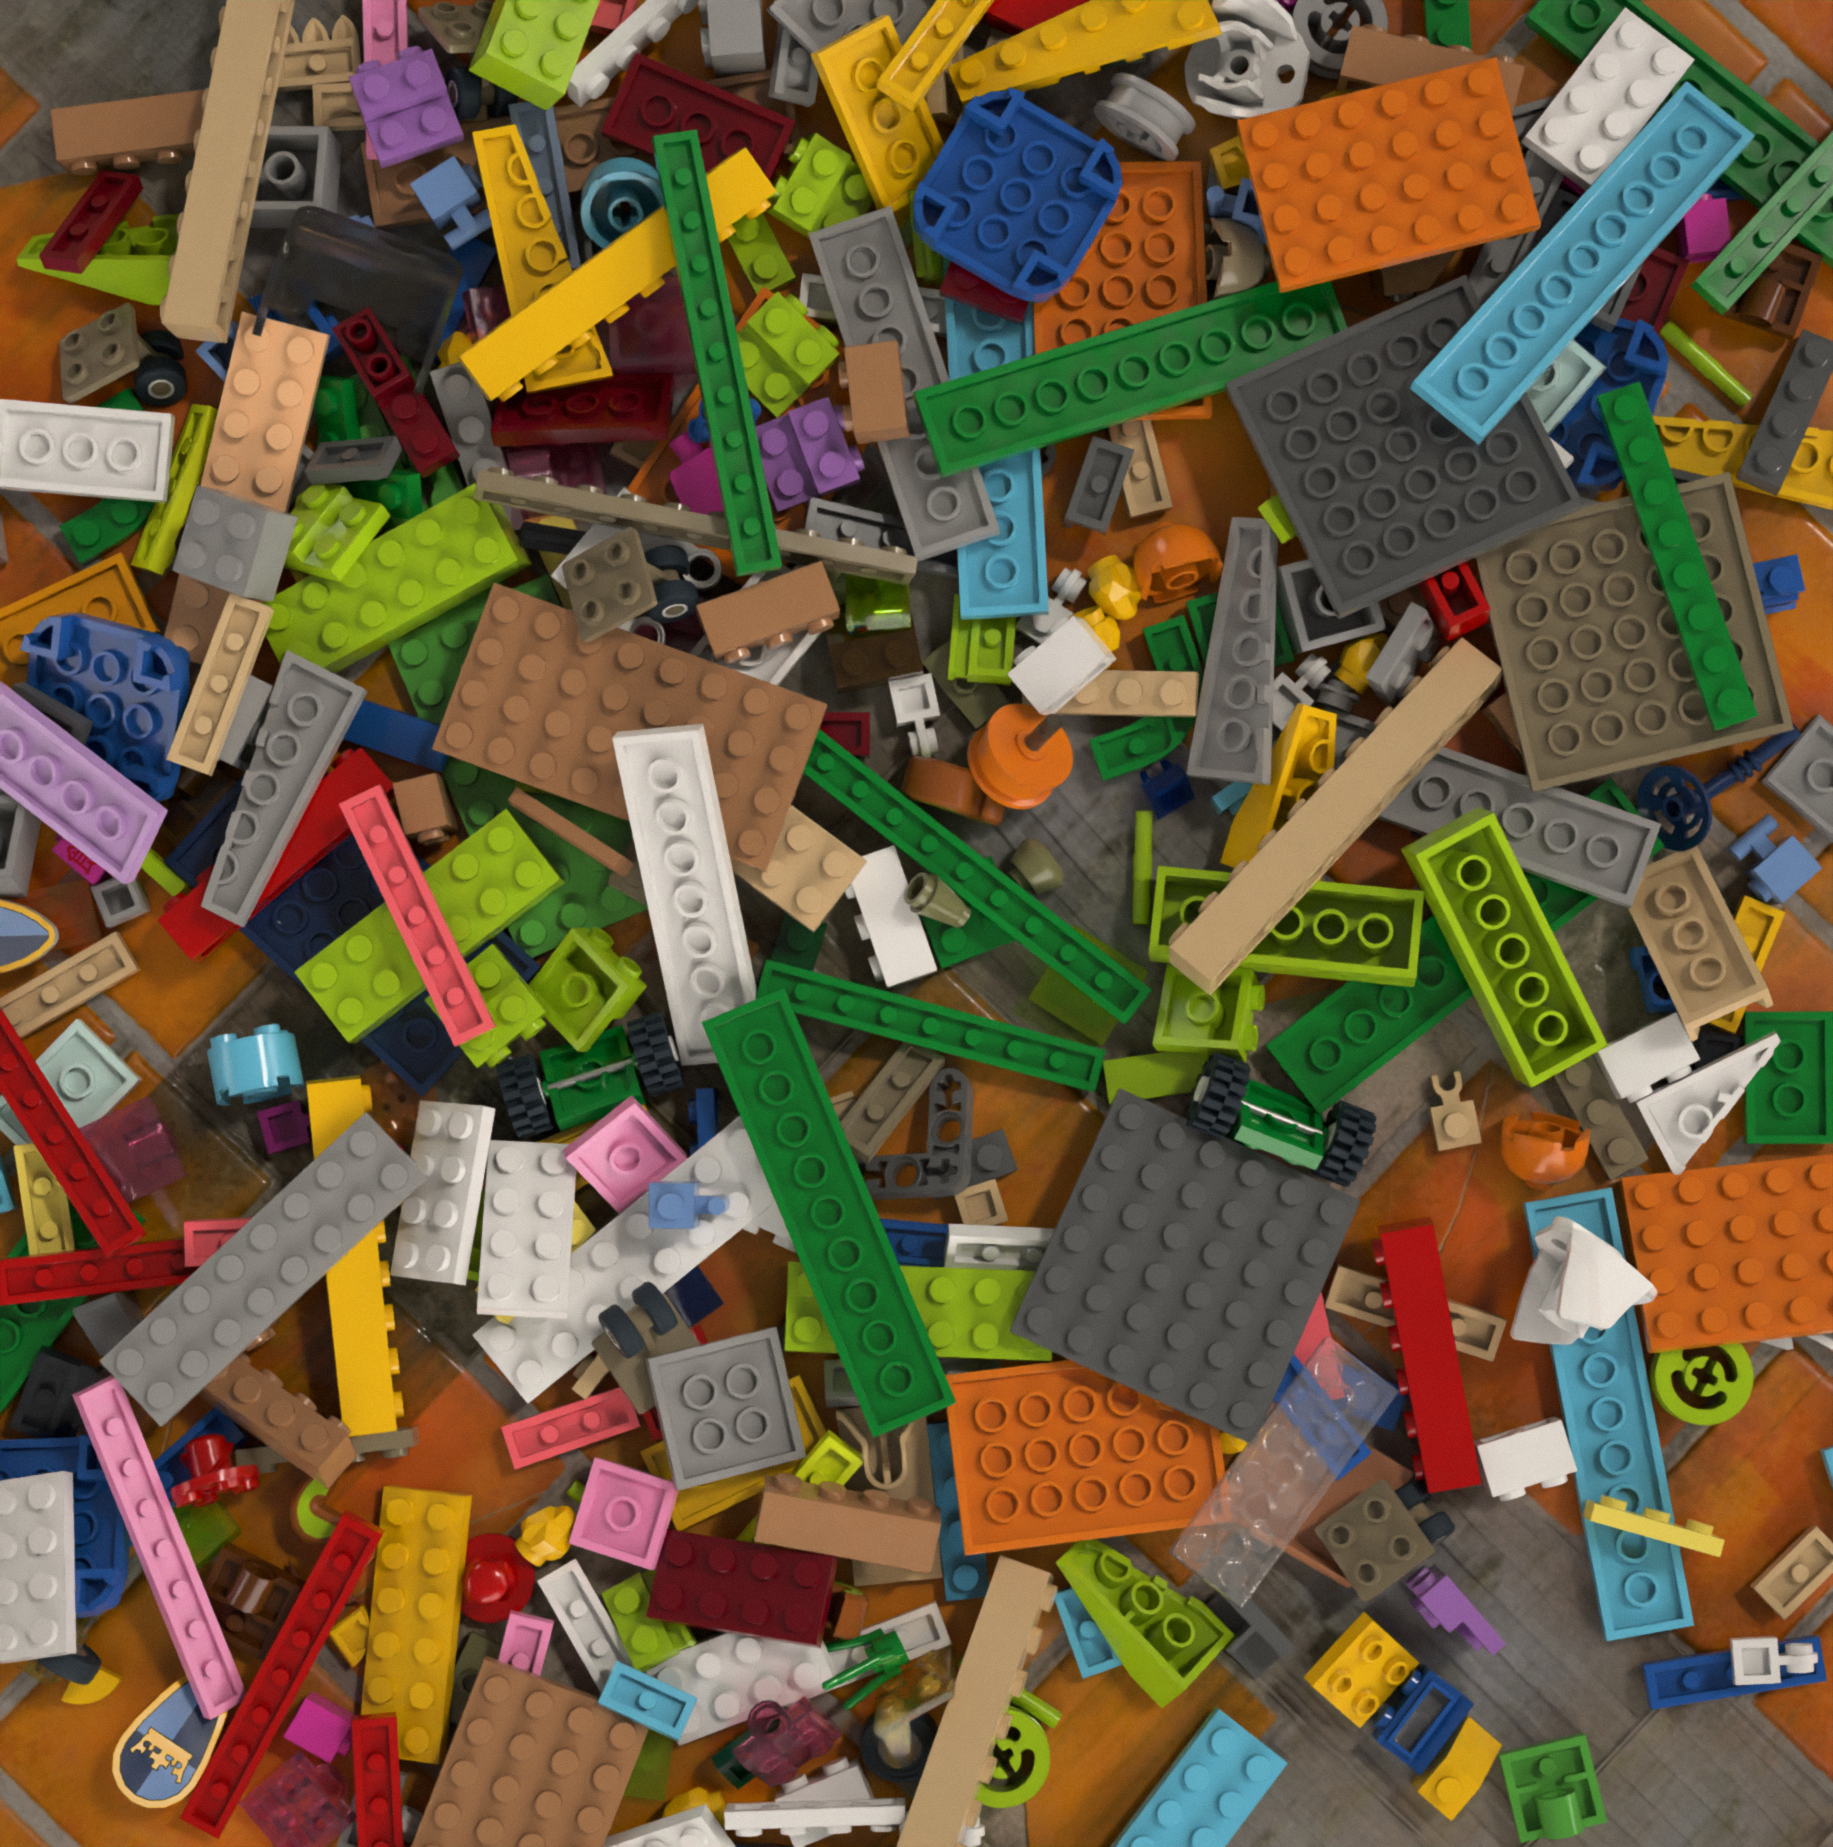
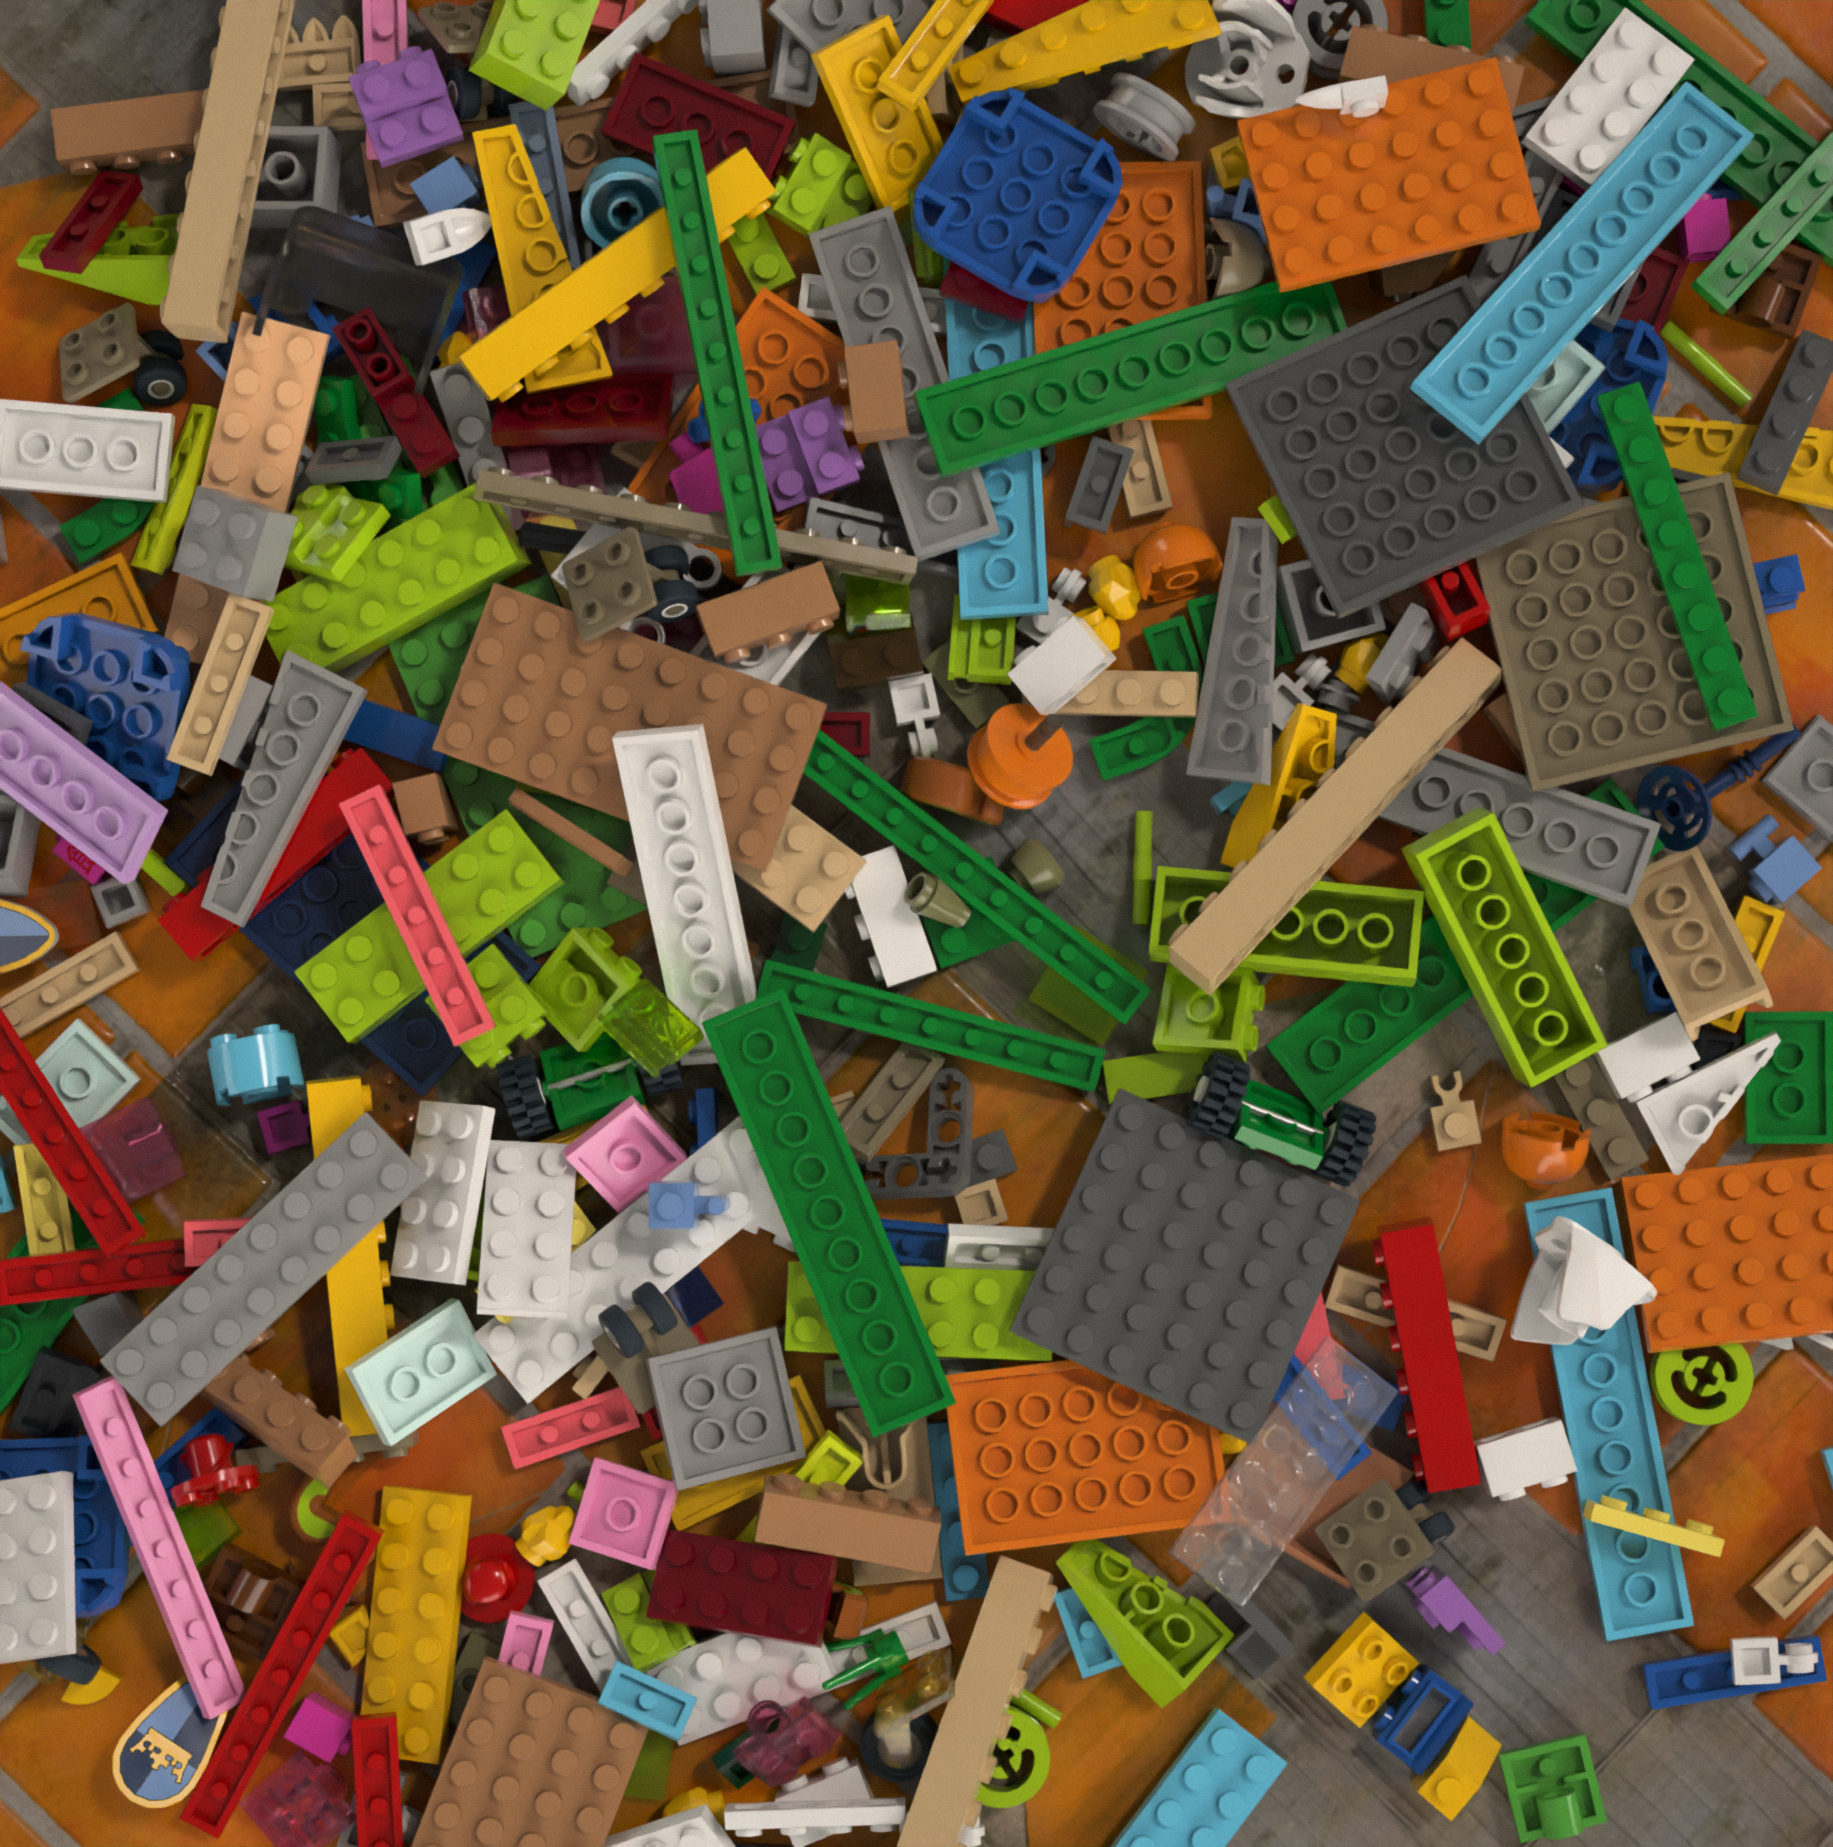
(420, 1372): none -> light aqua plate
(445, 233): none -> white plate
(650, 1027): none -> clear neon green plate
(784, 353): lime plate -> none
(1166, 790): clear blue tile -> none
(1355, 97): none -> white plate

